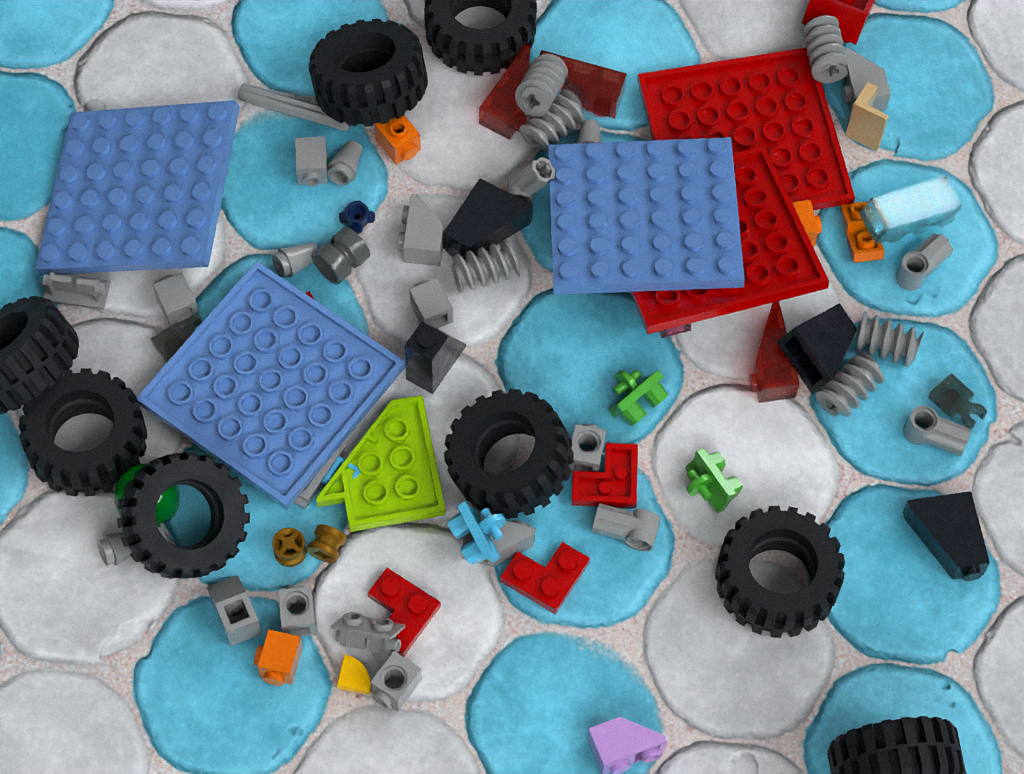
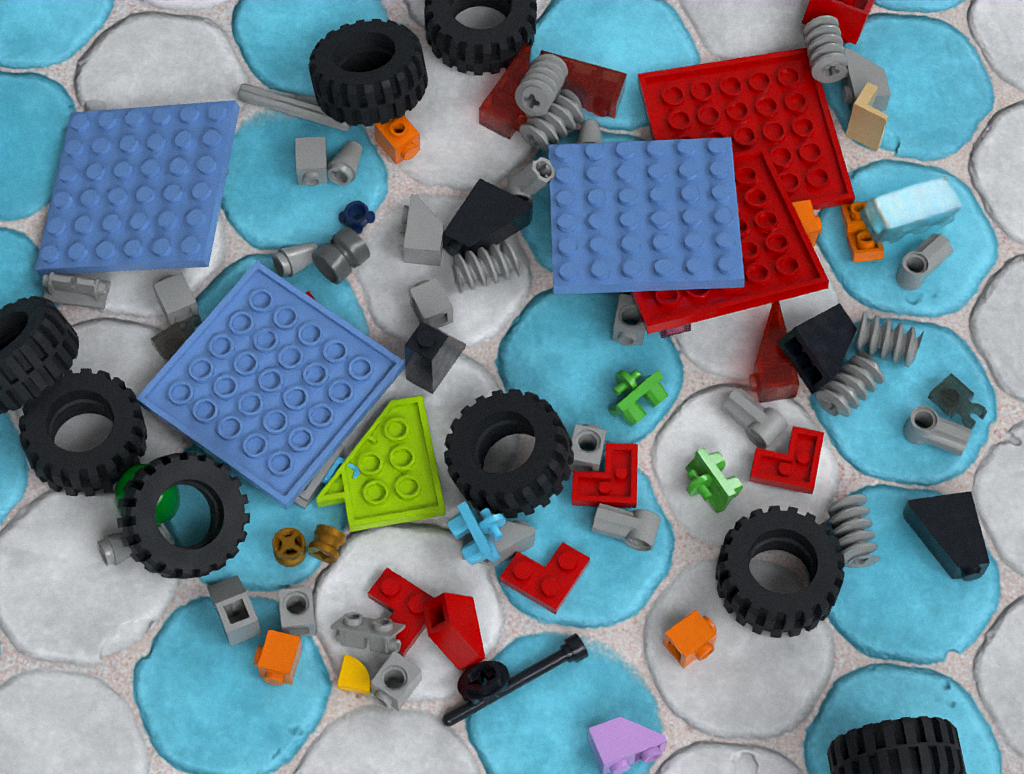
(455, 628): none -> red slope
(472, 679): none -> black gear
(570, 651): none -> black piece
(625, 333): none -> light grey brick
(691, 638): none -> orange brick
(760, 423): none -> light grey piece
(792, 470): none -> red plate
(850, 531): none -> light grey piece

